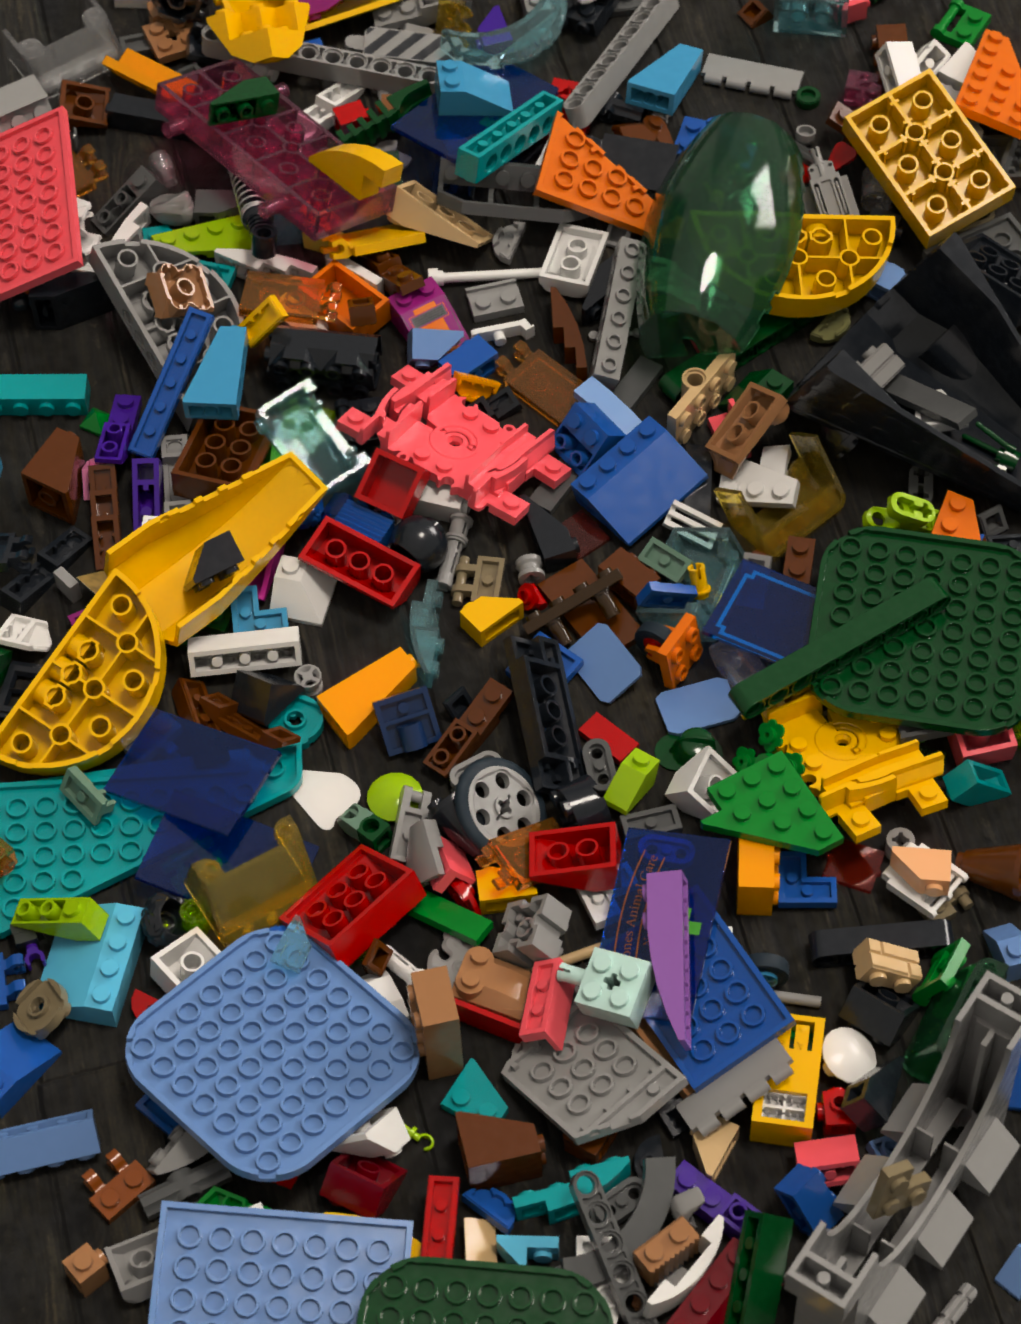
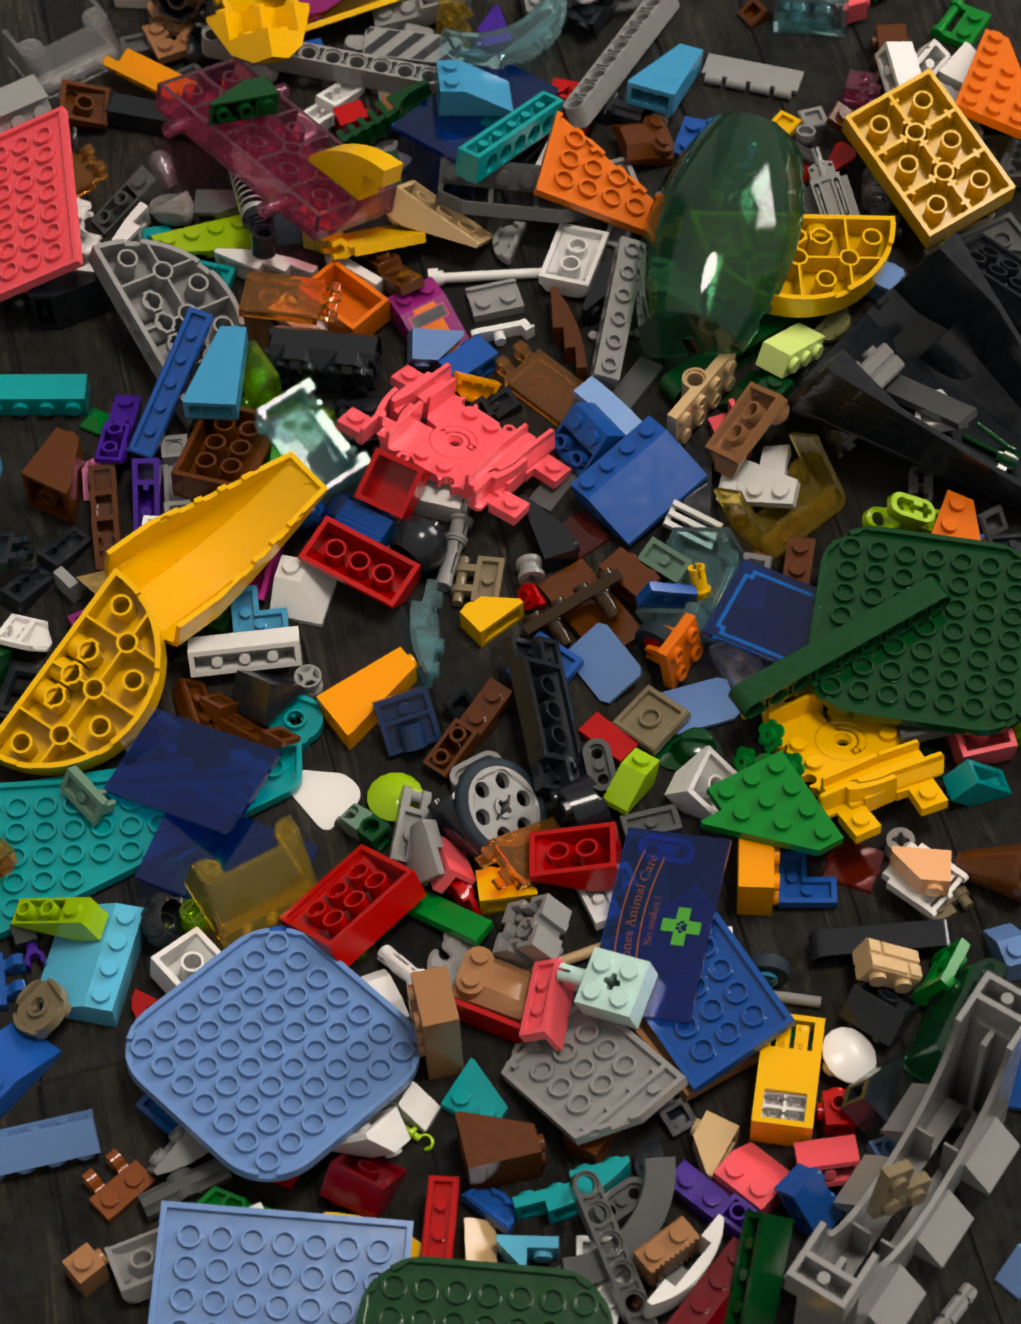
(177, 289): medium nougat slope -> none
(213, 559): black slope -> none
(260, 379): none -> clear neon green slope
(264, 320): yellow plate -> none
(292, 947): clear light blue slope -> none
(362, 311): reddish brown slope -> none
(377, 958): reddish brown slope -> none
(416, 1107): none -> white slope
(641, 158): black tile -> none
(652, 719): none -> dark tan plate
(669, 945): medium lavender slope -> none
(686, 1204): light grey hair -> none
(725, 1093): light grey windscreen -> none
(751, 1176): none -> coral slope
(787, 122): none -> yellow tile
(790, 350): none -> yellowish green brick
(808, 98): dark green tile -> none
(814, 117): none -> light grey tile

